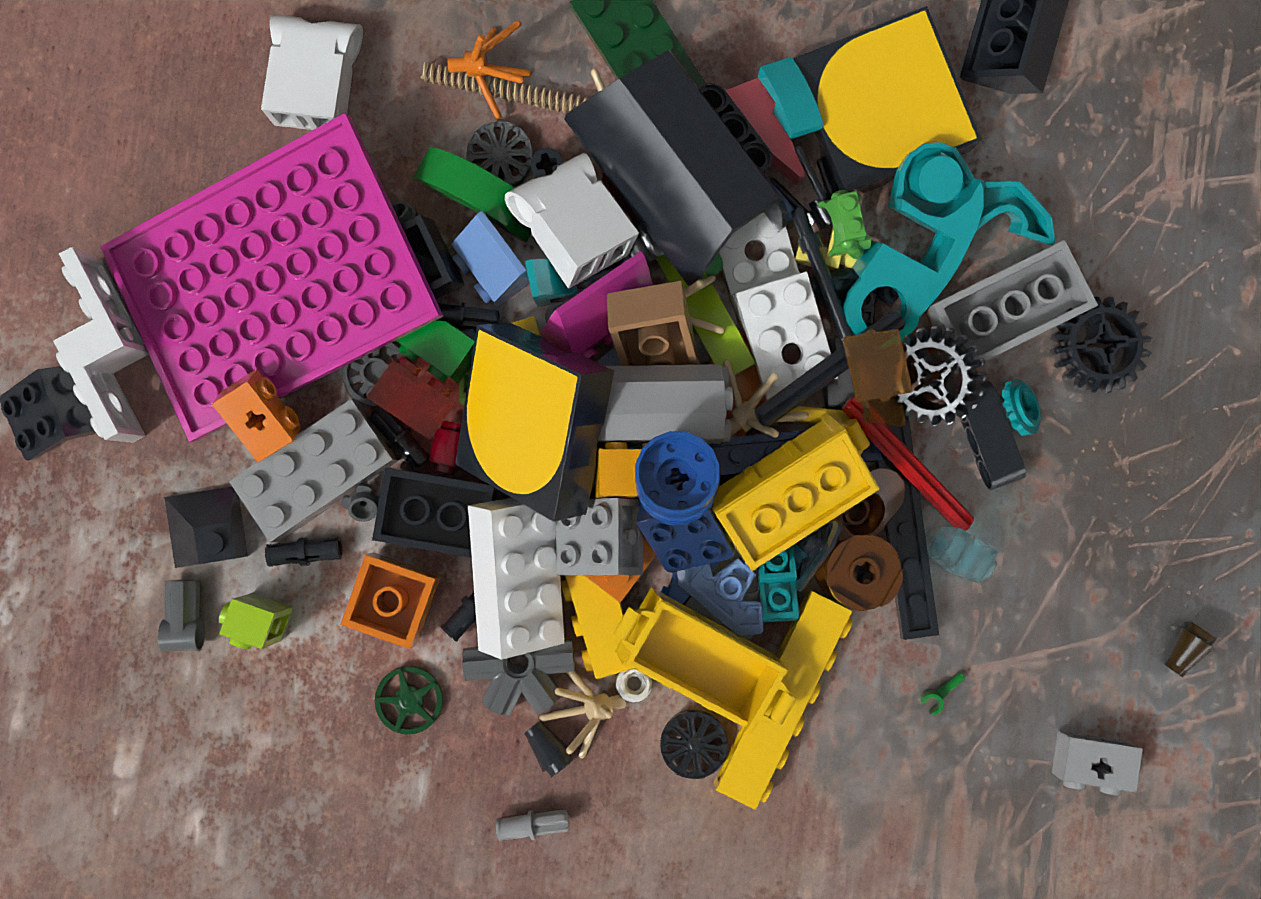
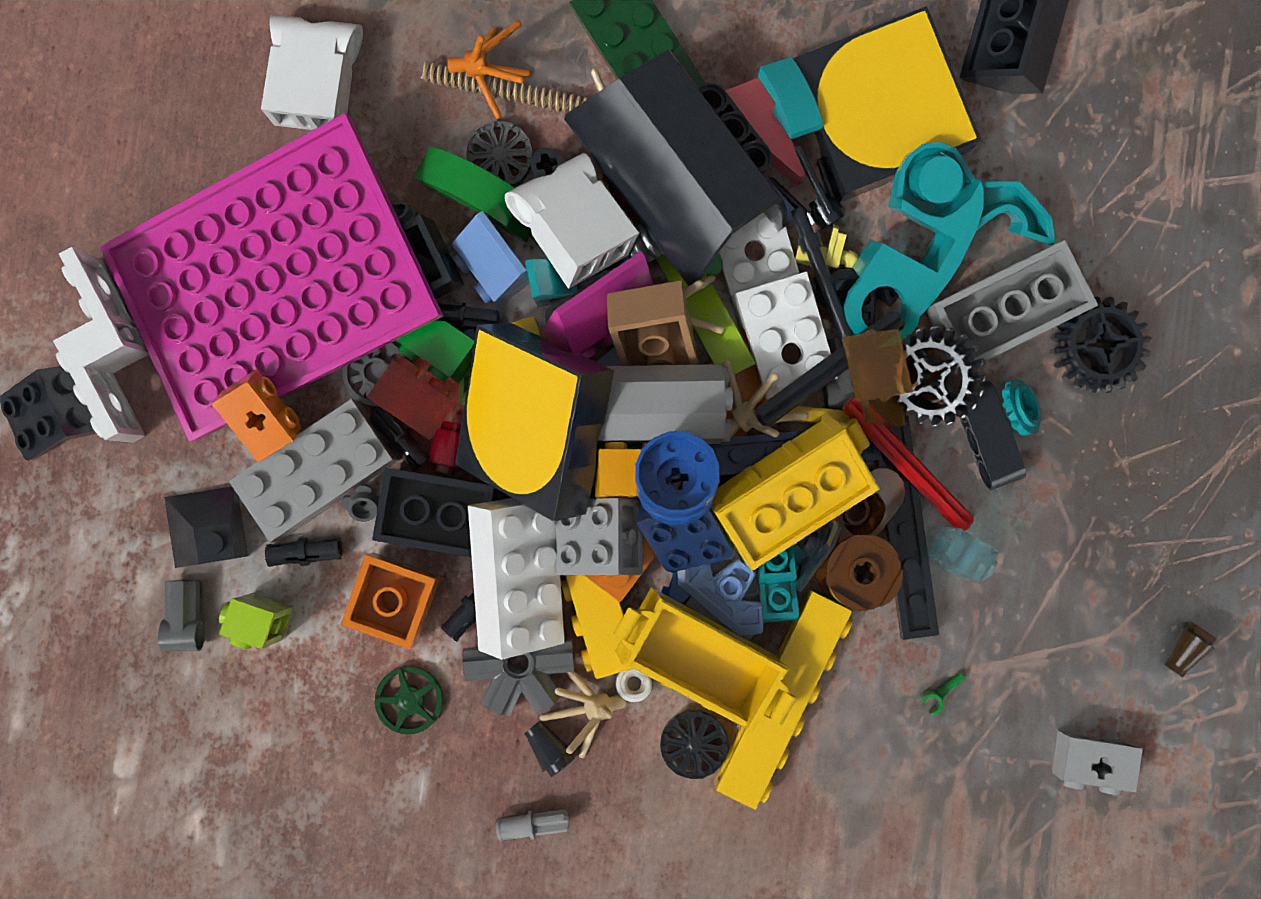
(847, 224): bright green piece -> none

